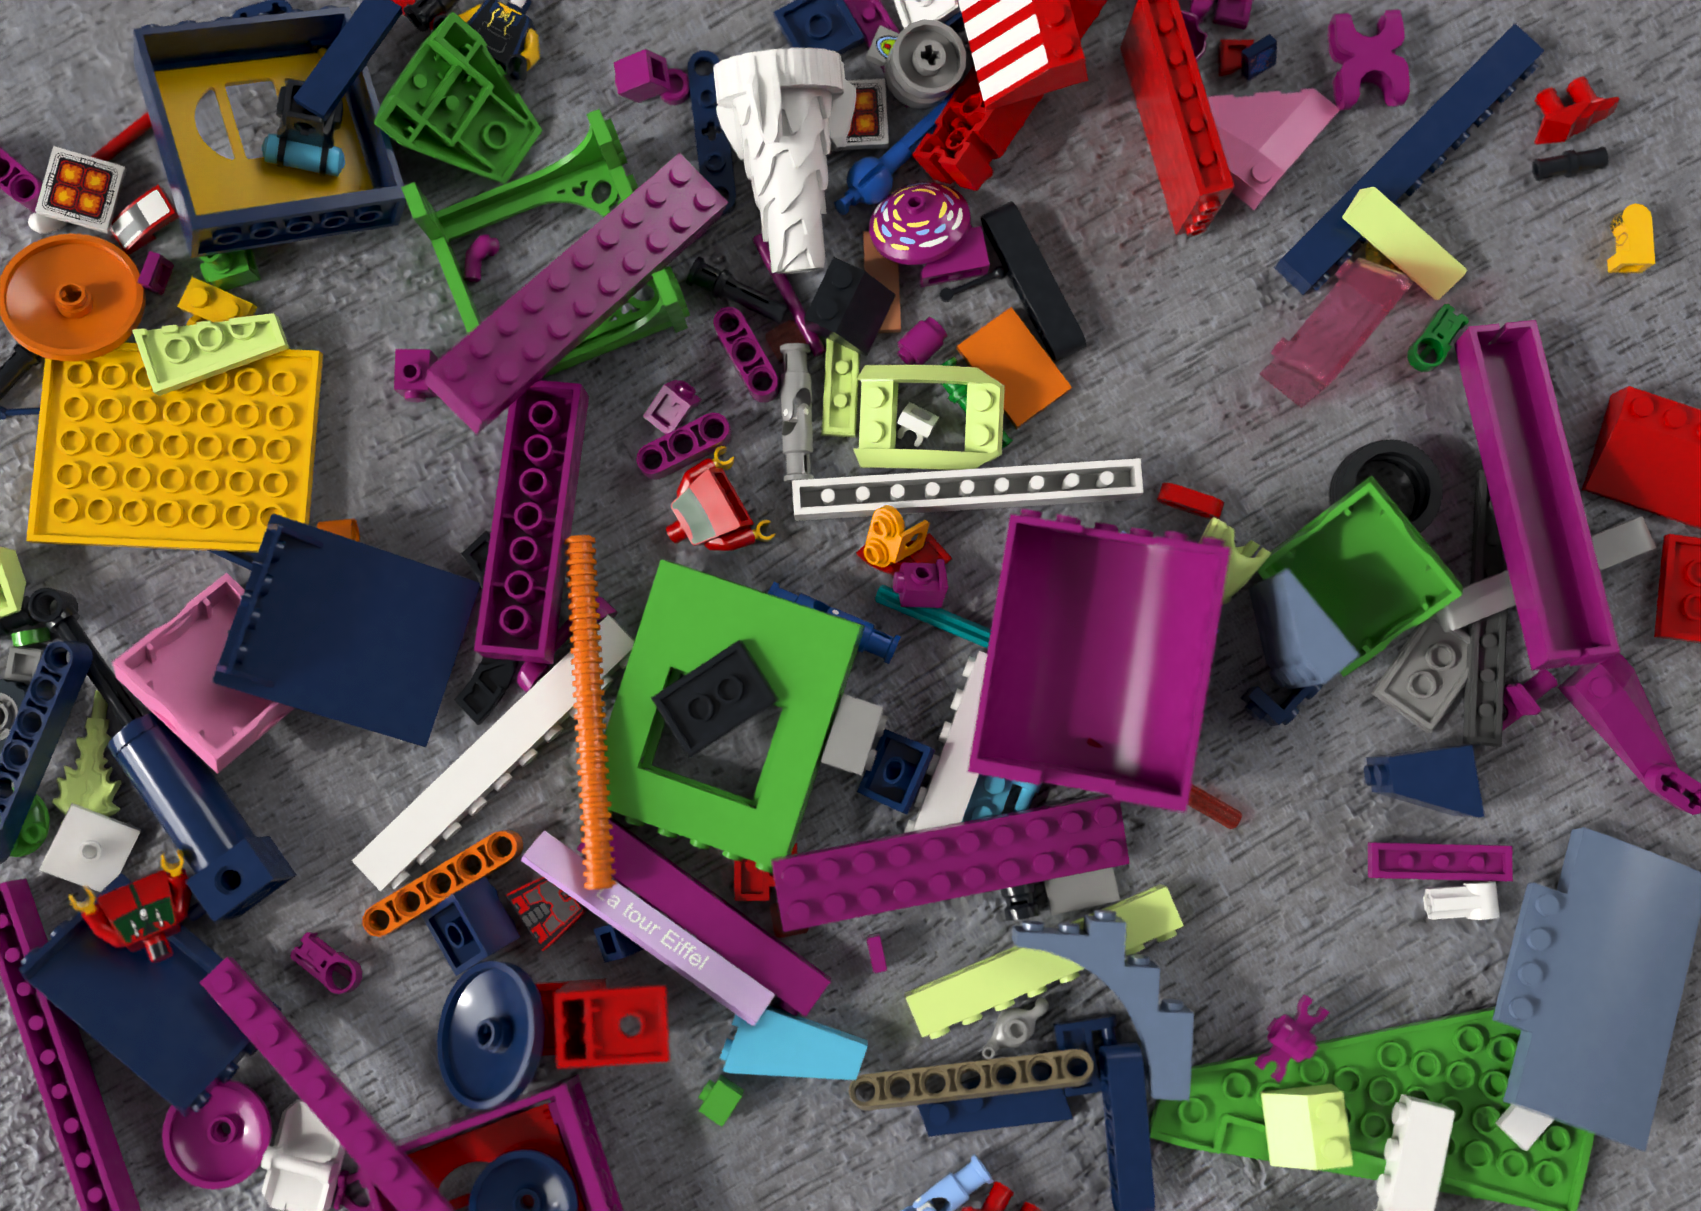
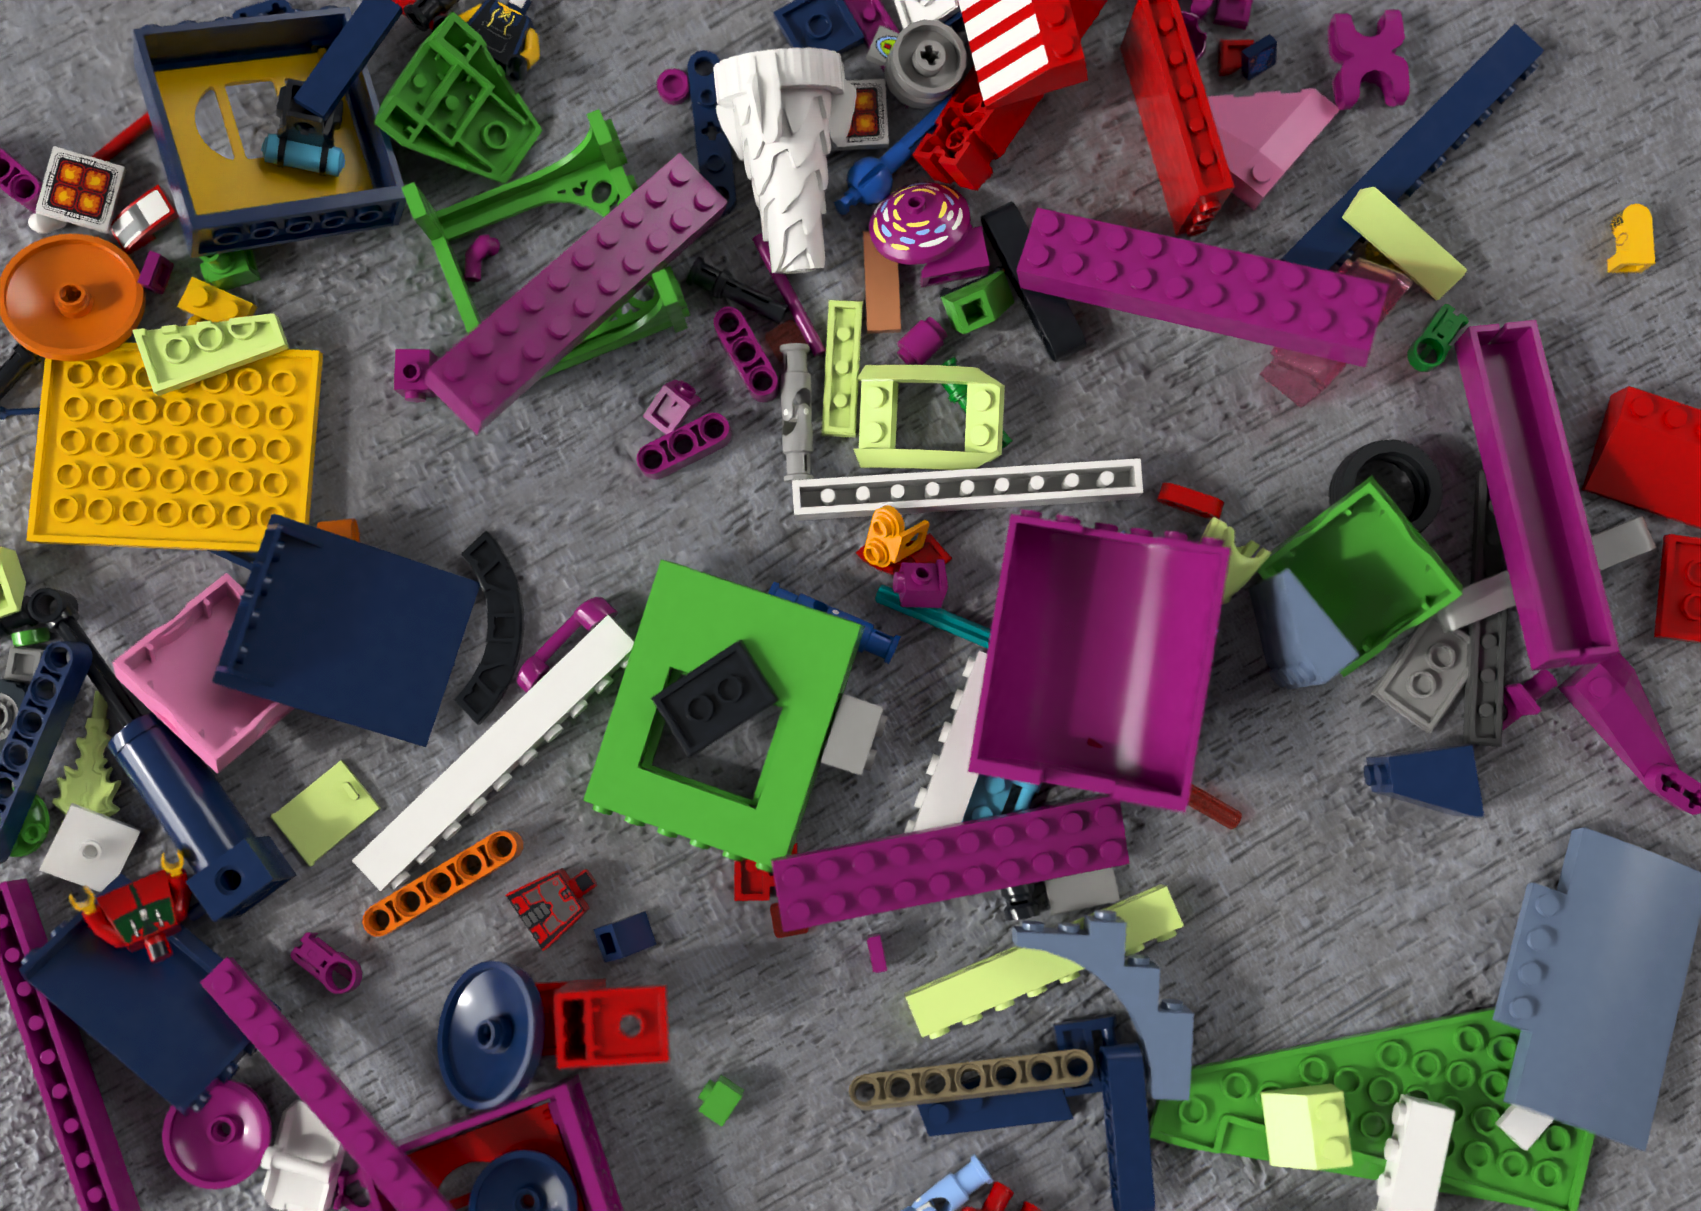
(325, 813): none -> yellowish green container
(471, 925): dark blue slope -> none
(530, 523): magenta brick -> none
(589, 711): orange piece -> none
(641, 76): magenta brick -> none
(651, 930): lavender tile -> none
(711, 509): torso -> none
(715, 921): magenta brick -> none
(792, 1048): medium azure slope -> none
(849, 307): black slope -> none
(896, 771): dark blue slope -> none
(917, 420): white tile -> none
(978, 303): none -> bright green slope
(1014, 1027): light grey piece -> none
(1017, 360): orange tile -> none
(1202, 286): none -> magenta brick
(1263, 707): dark blue bracket -> none
(1291, 1038): magenta pin -> none
(1440, 861): magenta plate -> none
(1472, 900): white piece -> none
(1564, 122): red connector -> none
(1570, 163): black pin -> none

